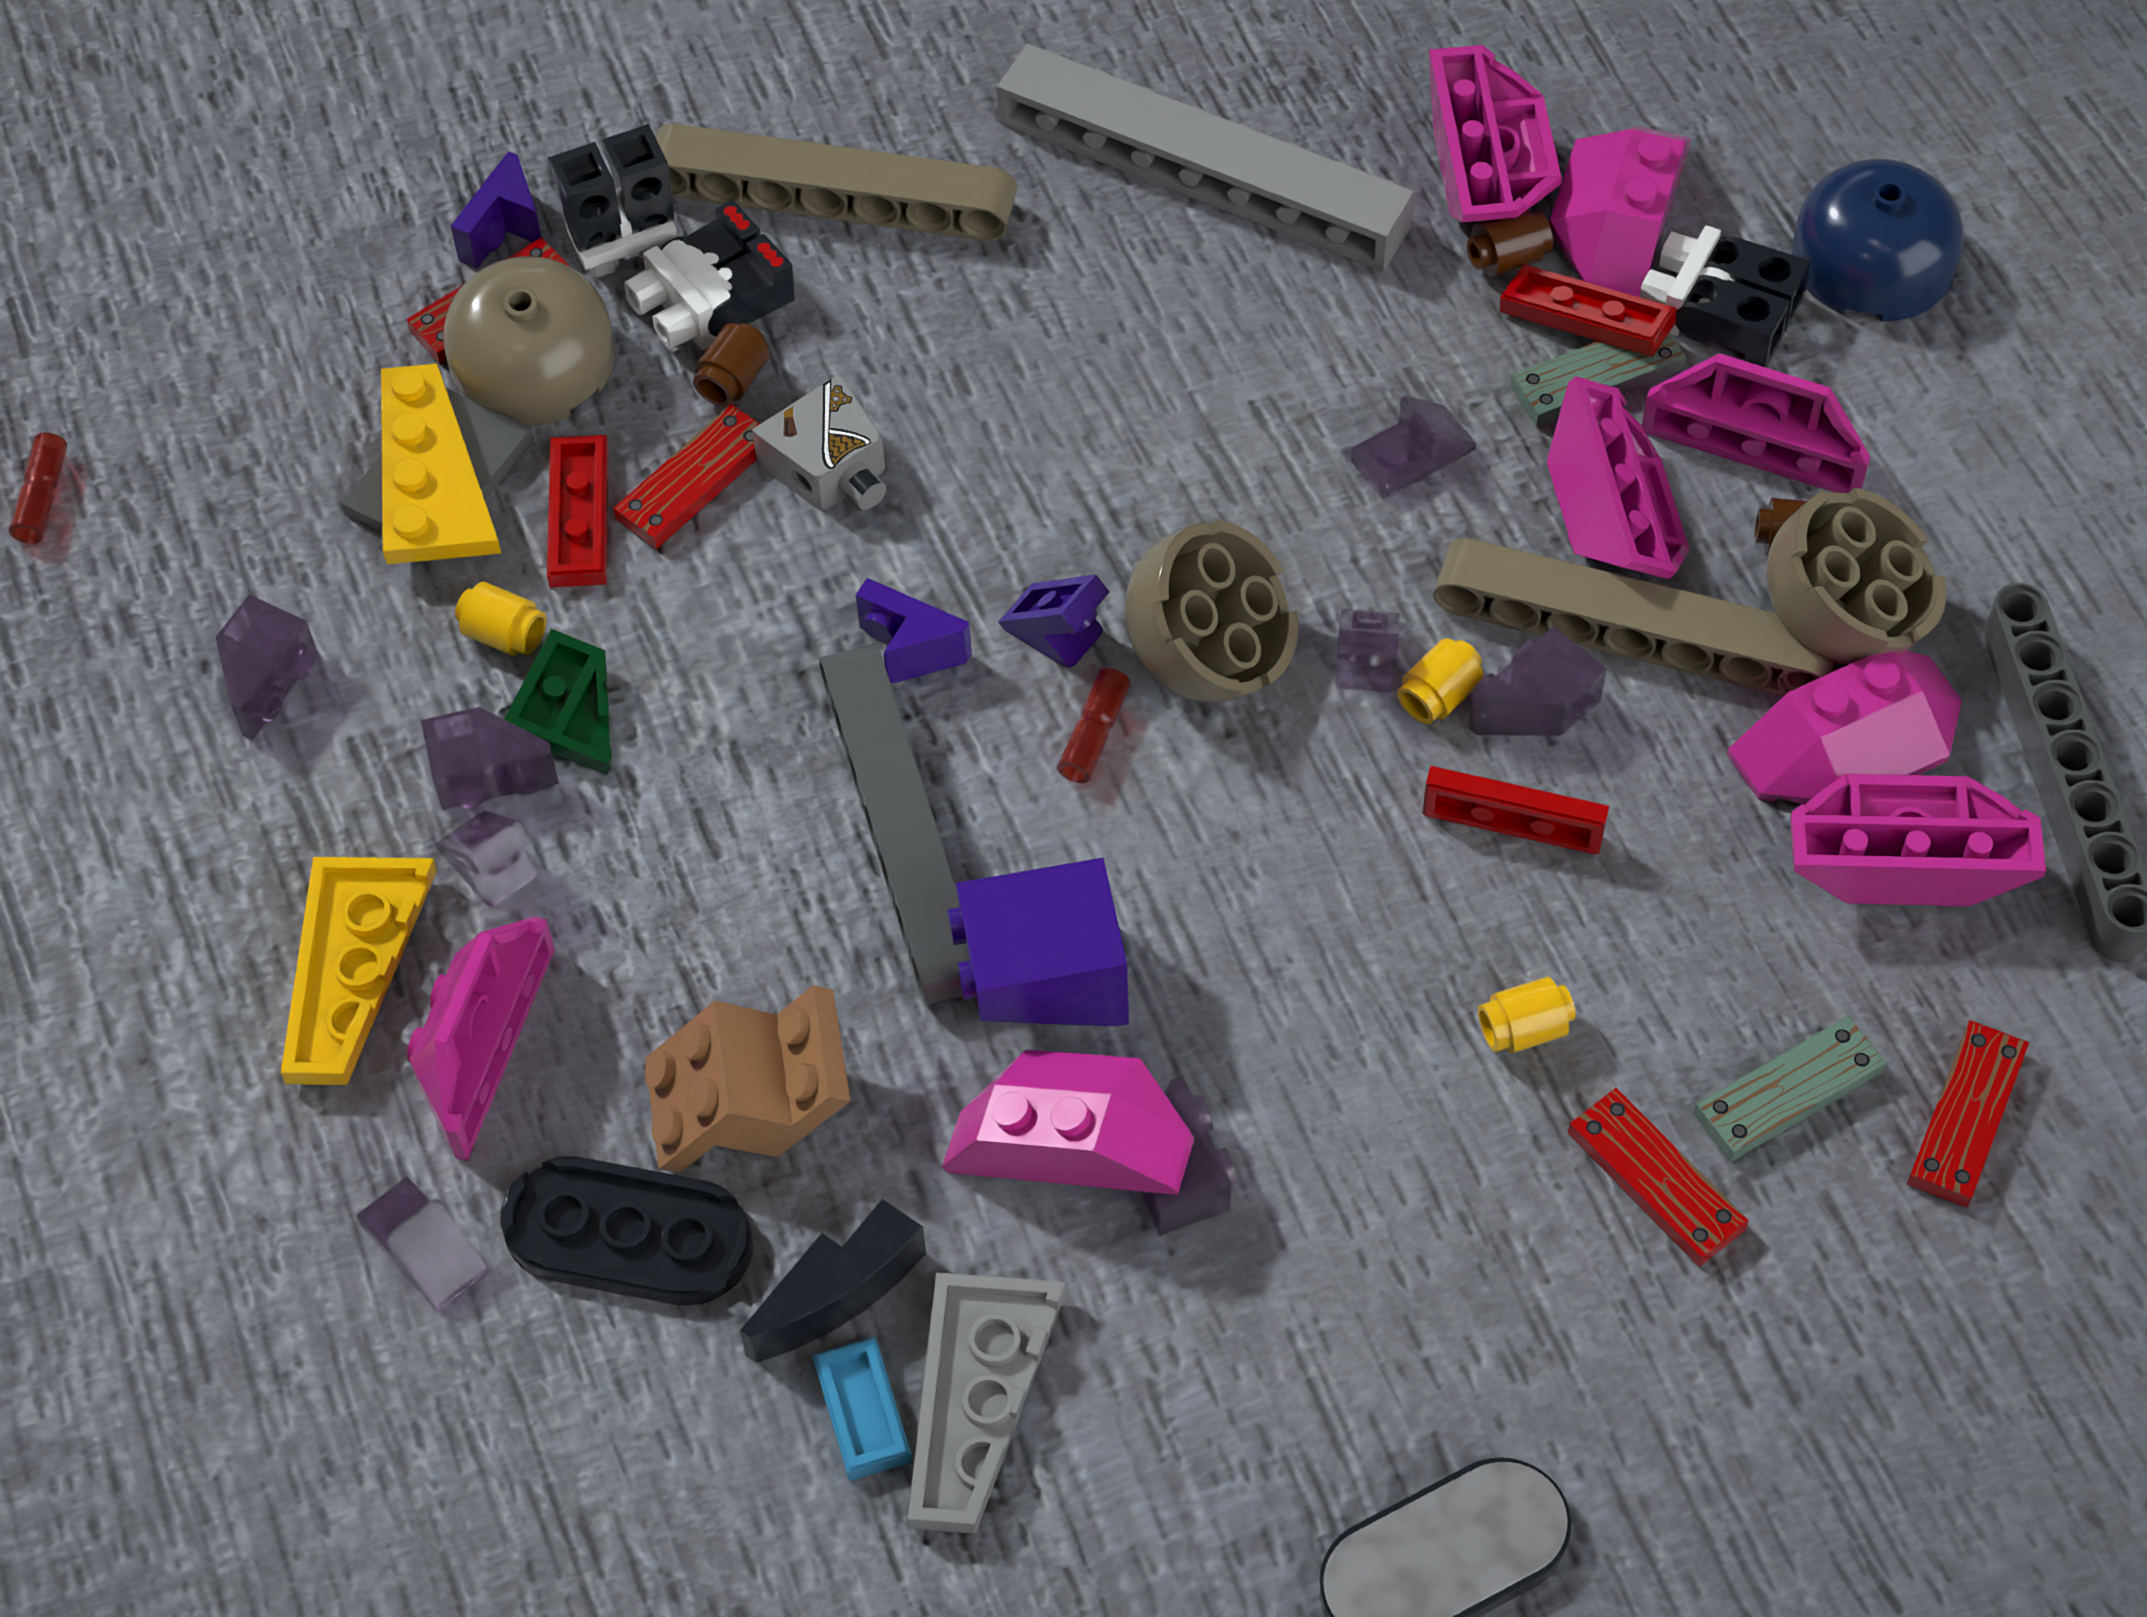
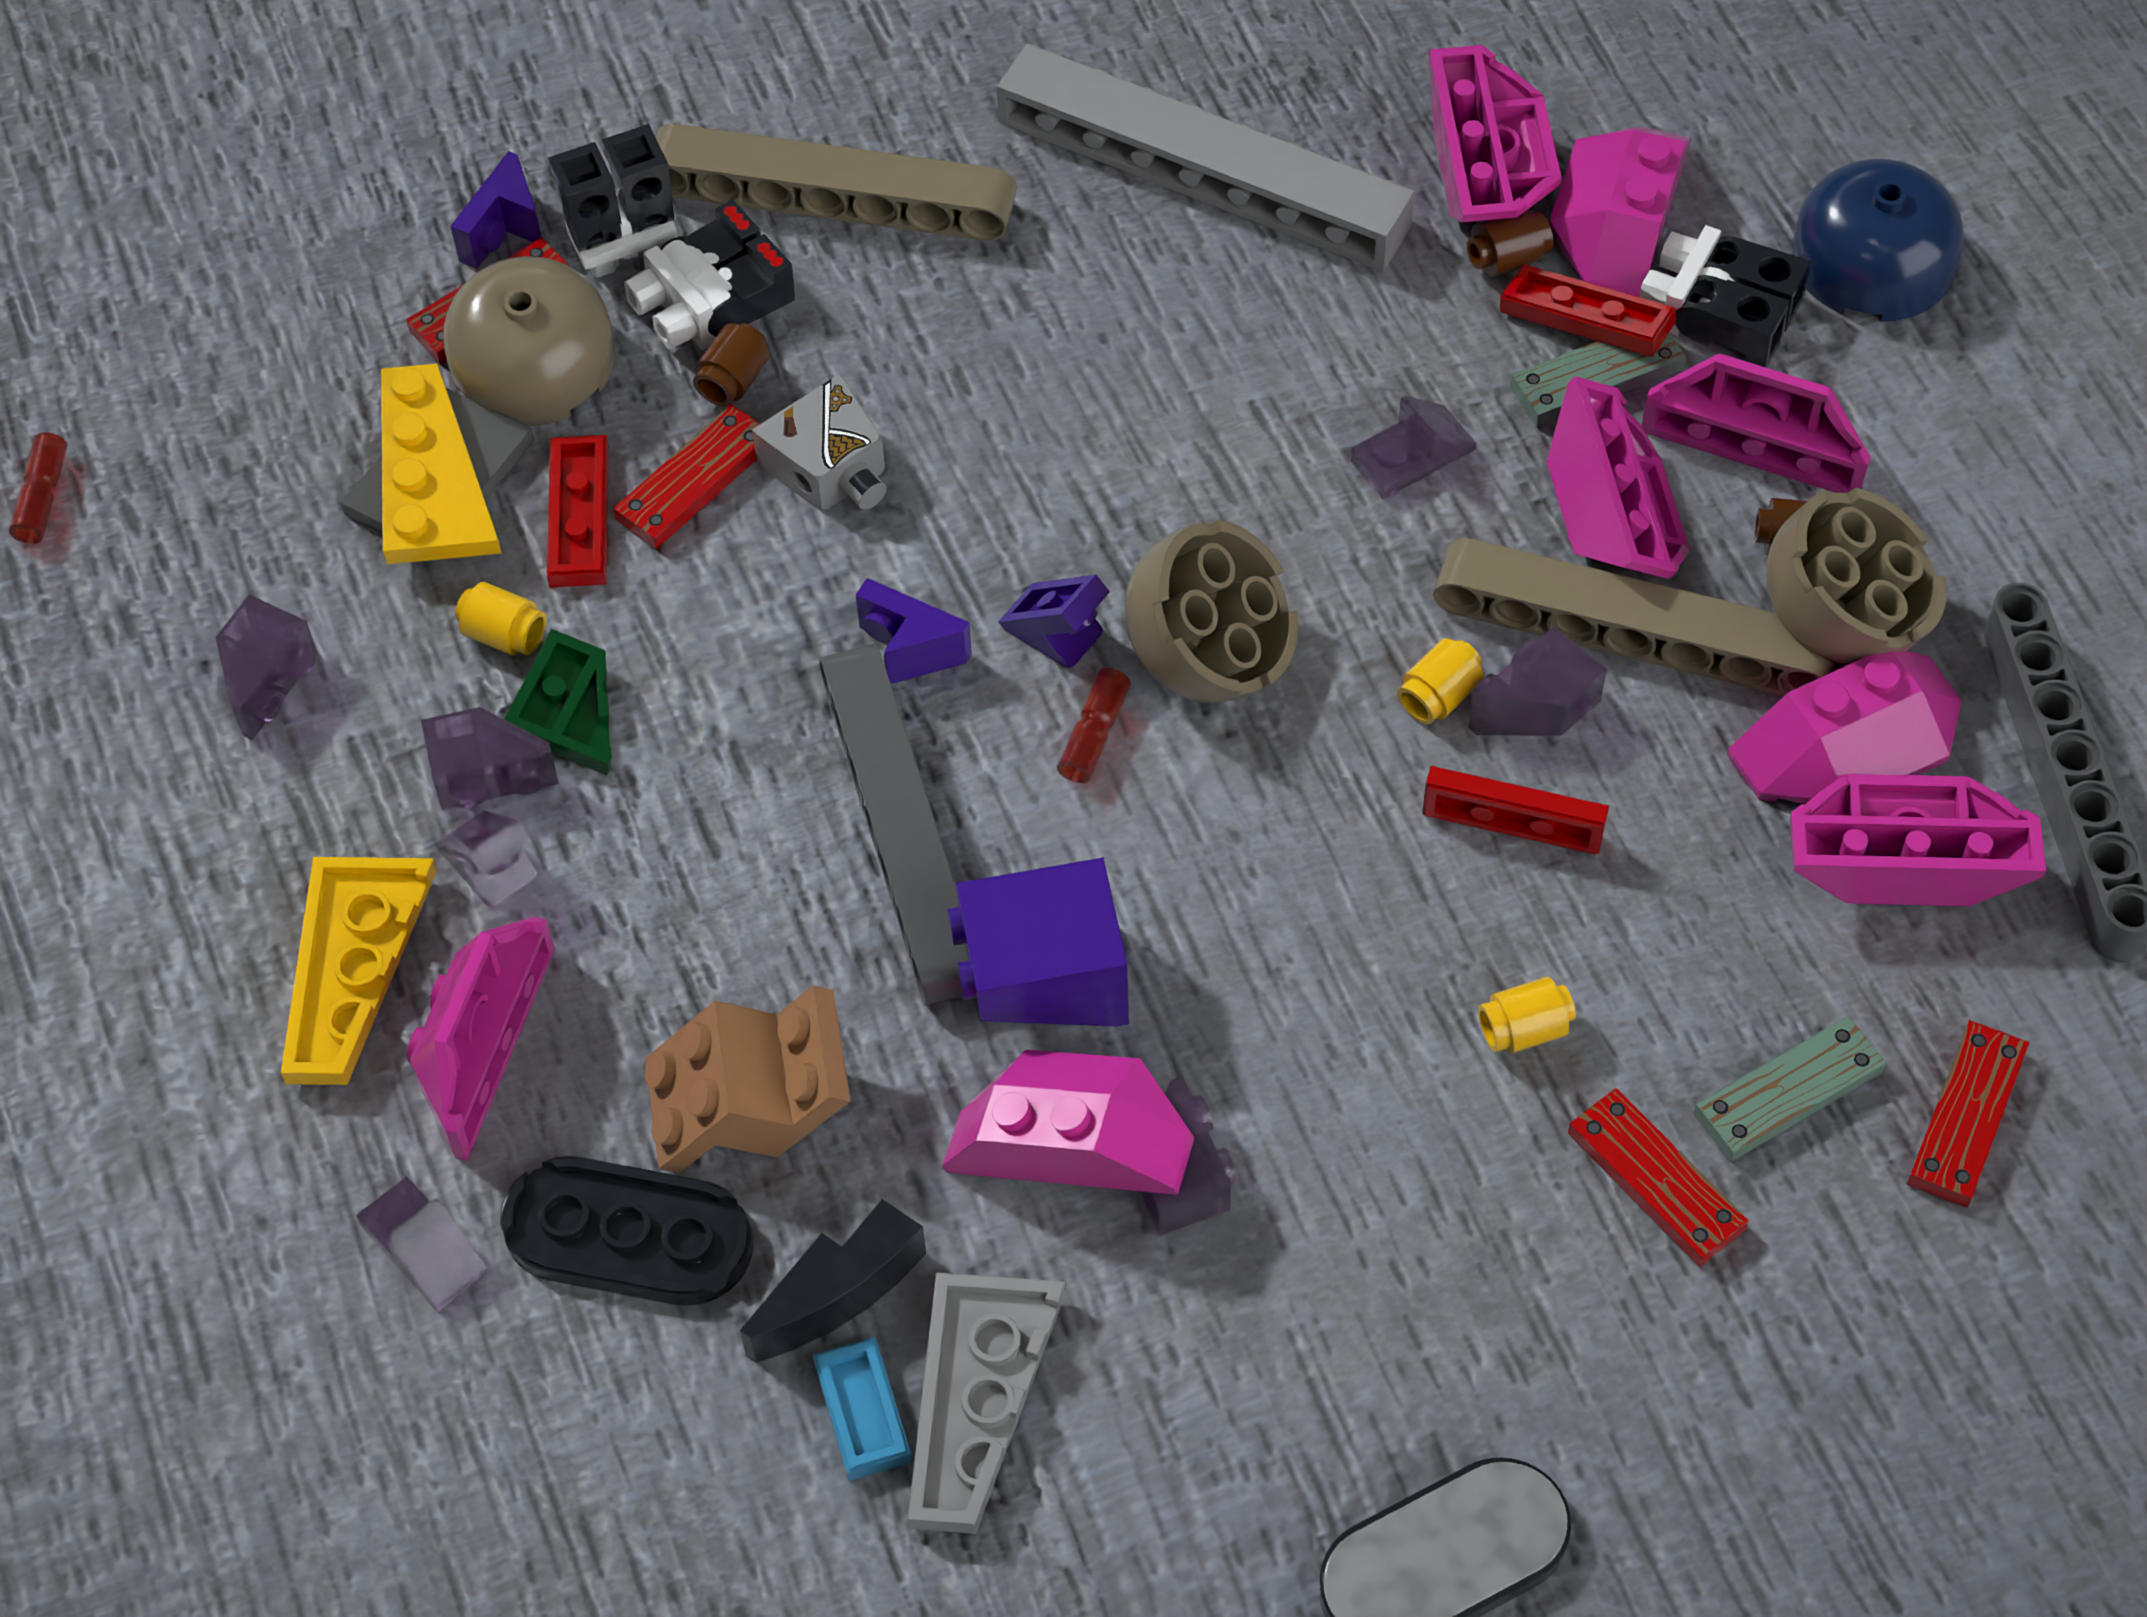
(1367, 650): clear purple slope -> none

